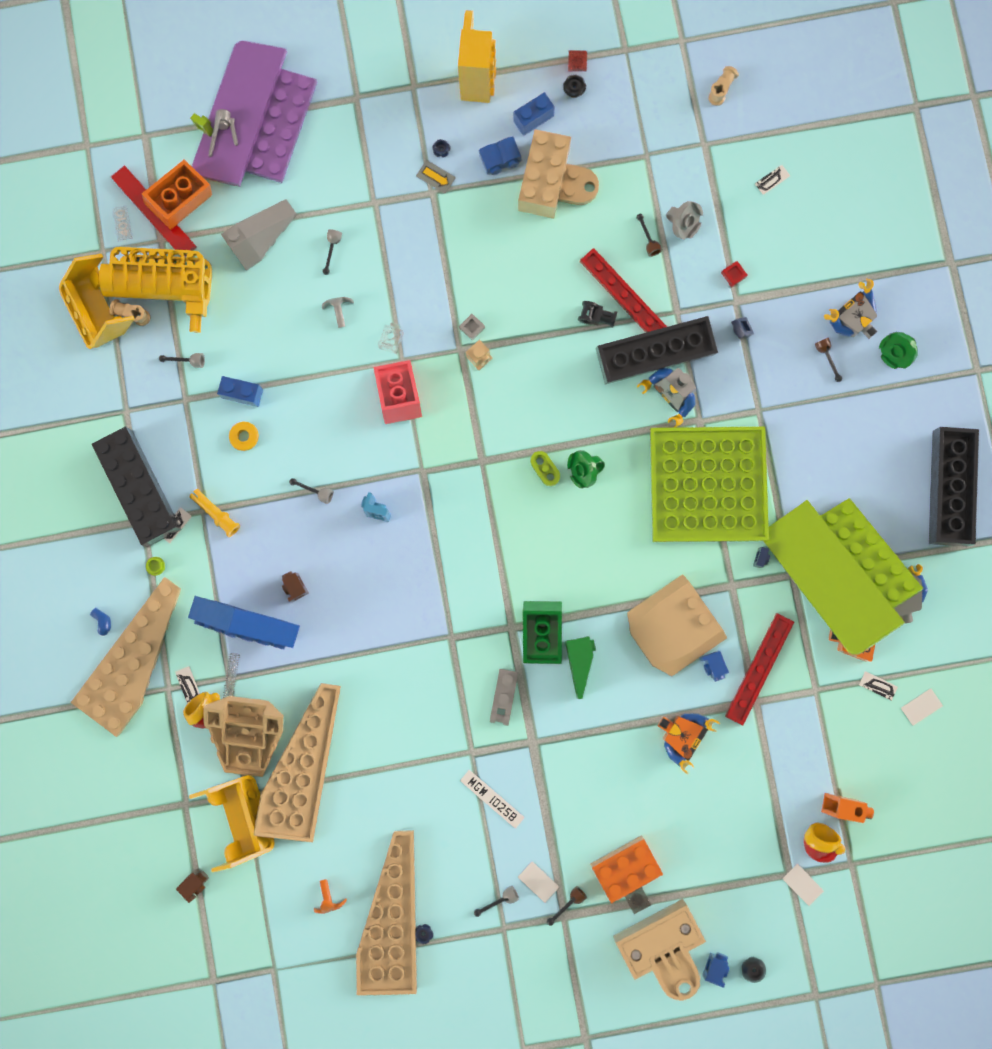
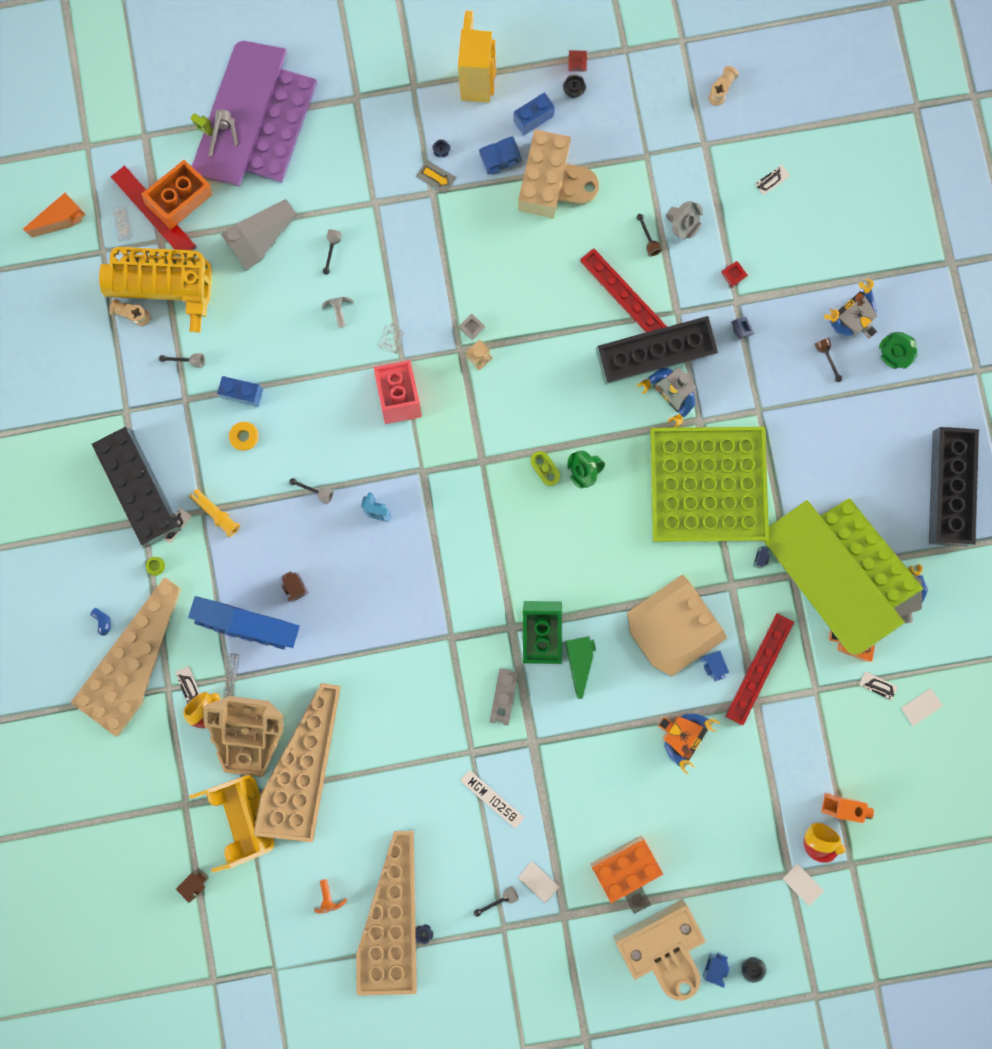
(57, 216): none -> orange slope
(87, 304): yellow windscreen -> none
(577, 896): hinge -> none
(596, 314): black connector -> none

